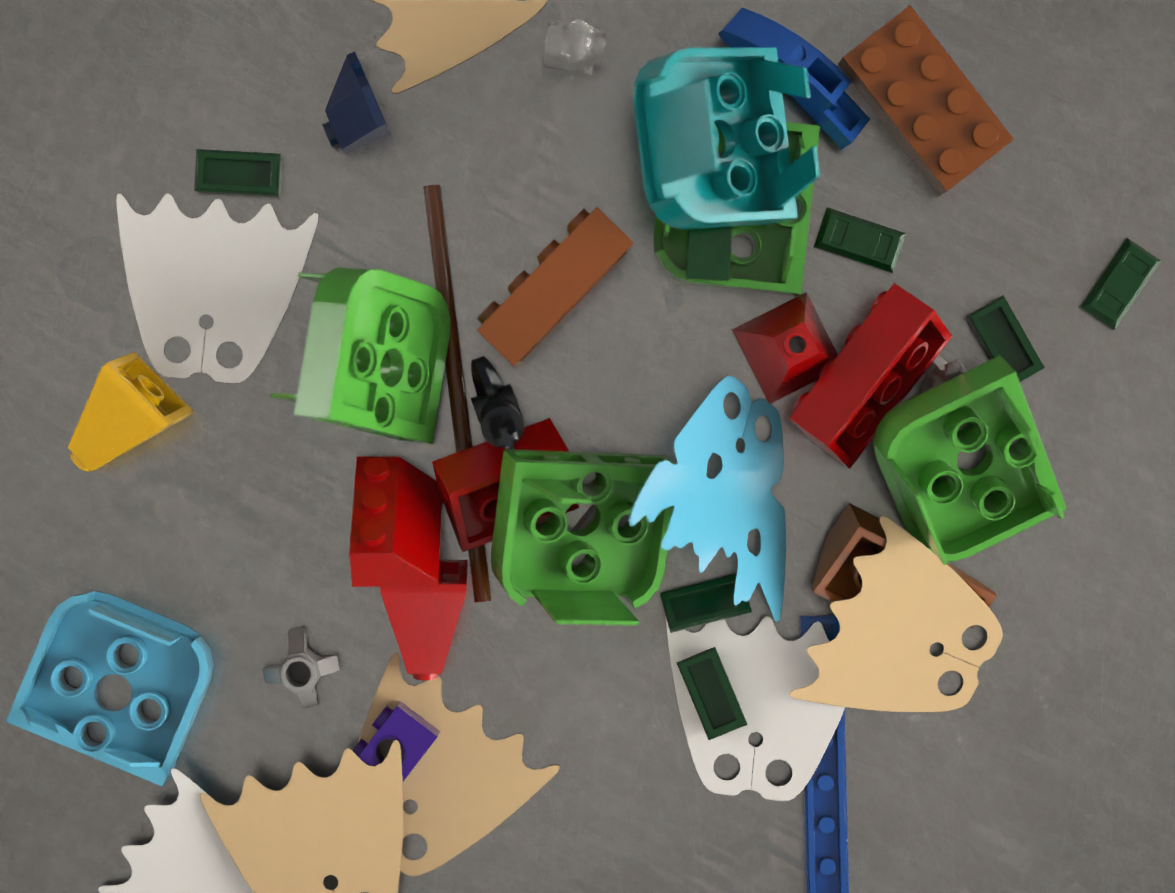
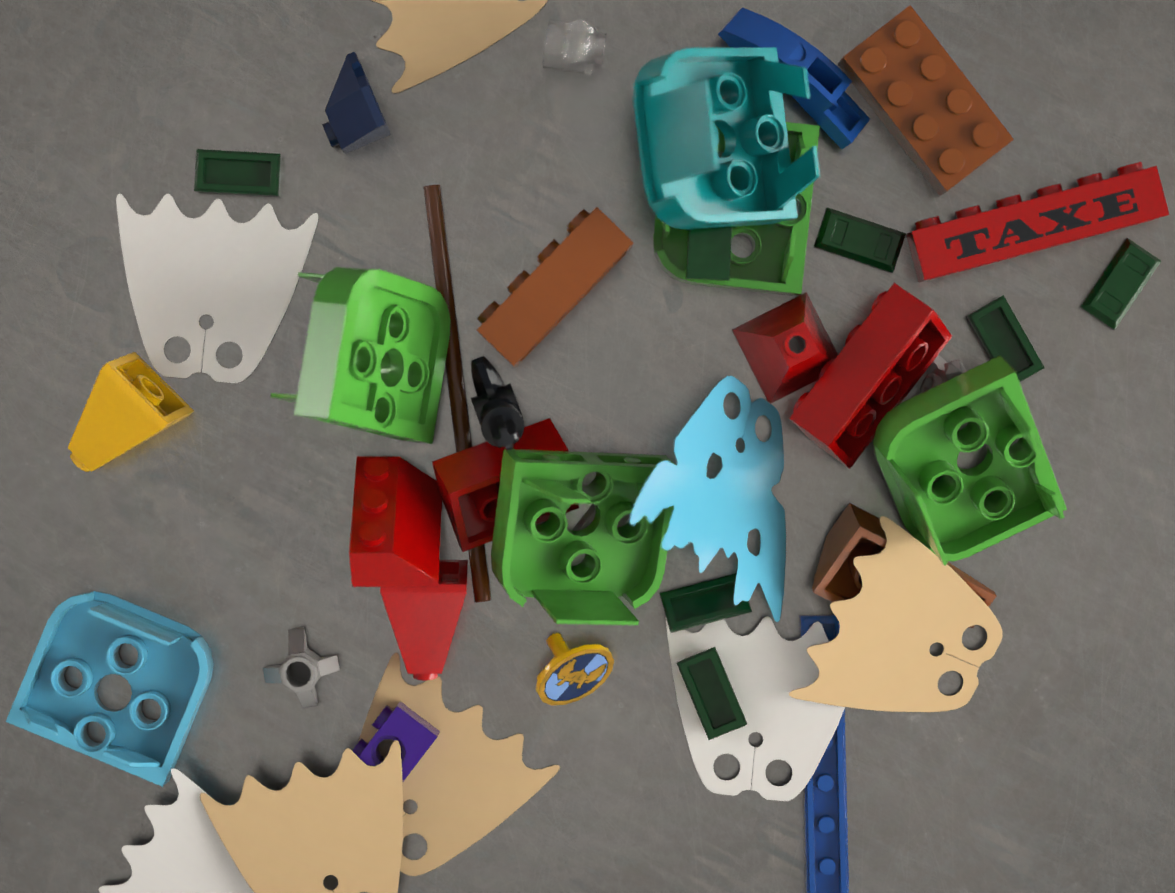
(573, 671): none -> shield
(1037, 223): none -> red brick

